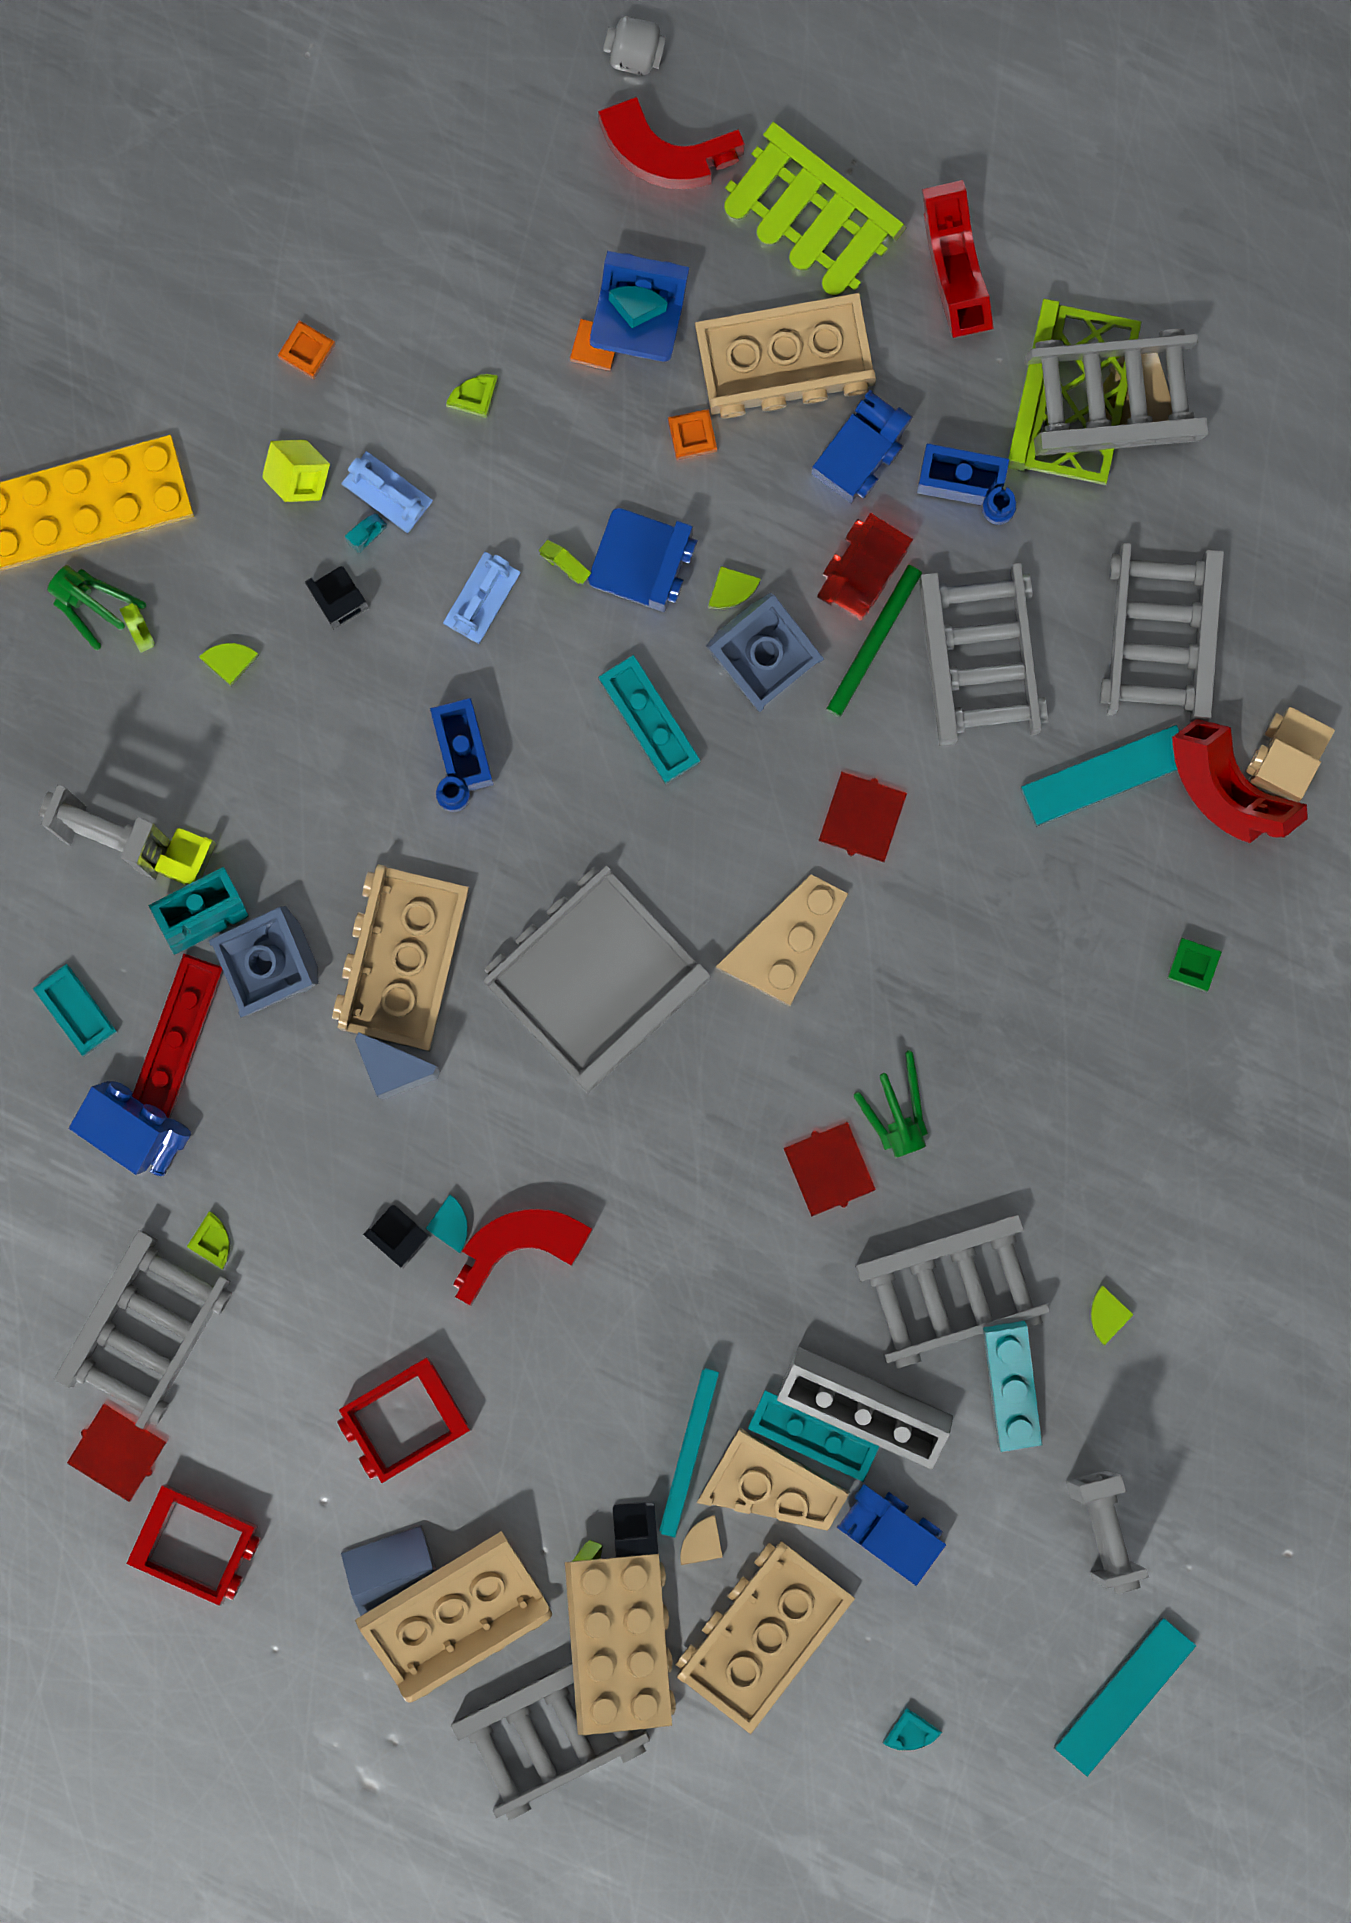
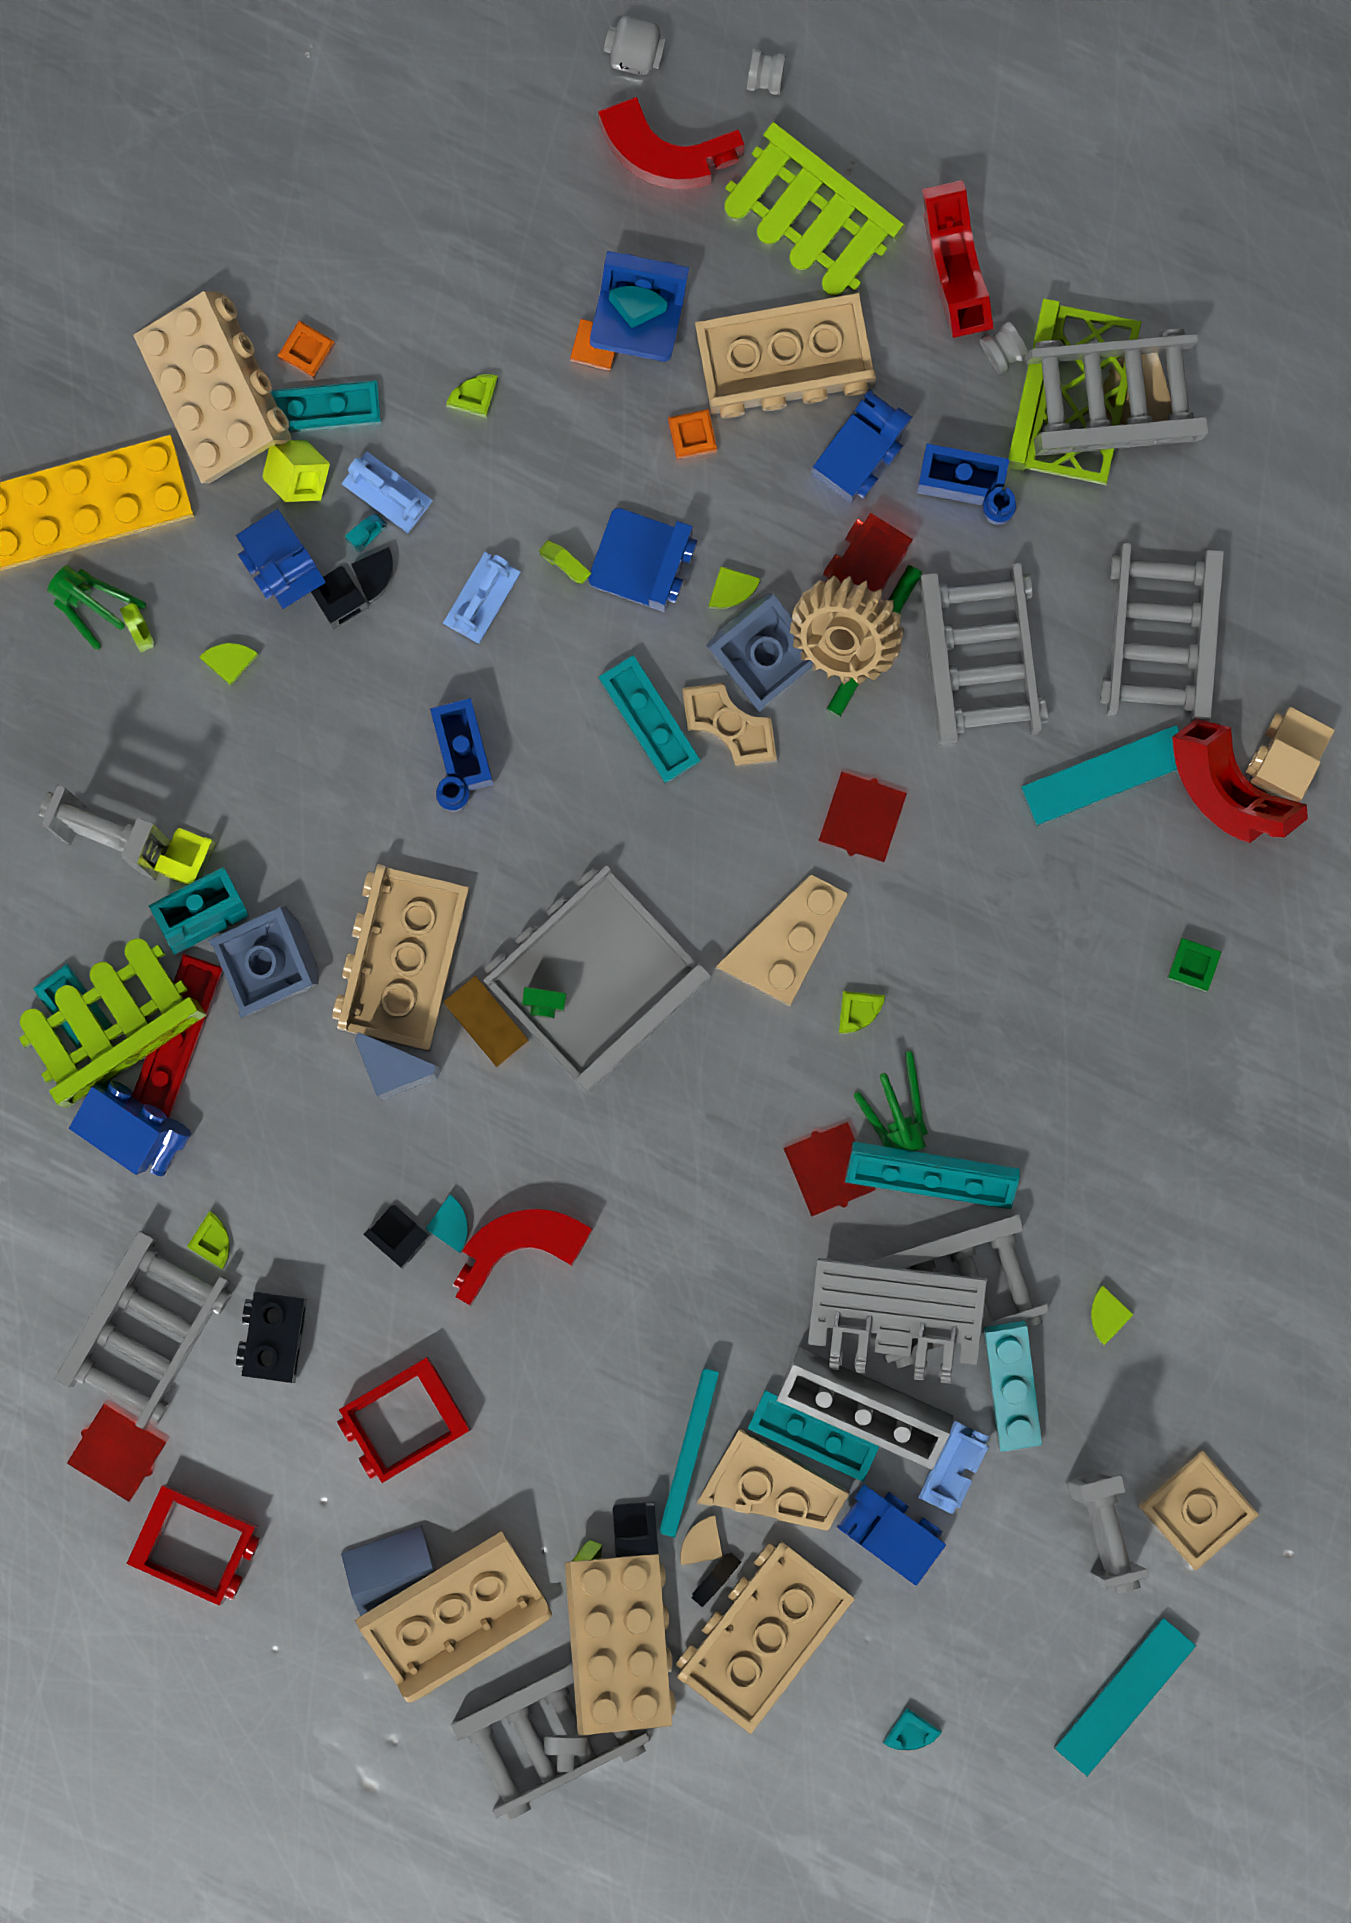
(131, 1020): none -> lime fence
(212, 384): none -> tan bracket
(279, 558): none -> blue hinge
(280, 1338): none -> black brick
(330, 406): none -> teal tile
(374, 573): none -> black tile
(486, 1021): none -> pearl gold tile
(544, 1002): none -> green plate
(565, 1748): none -> light grey tile
(715, 1579): none -> black tile
(745, 736): none -> tan tile
(766, 72): none -> light grey wheel
(846, 630): none -> tan gear
(858, 1010): none -> lime tile
(897, 1307): none -> light grey hinge
(932, 1175): none -> teal tile
(945, 1484): none -> light blue hinge
(1004, 347): none -> light grey wheel
(1198, 1510): none -> tan tile

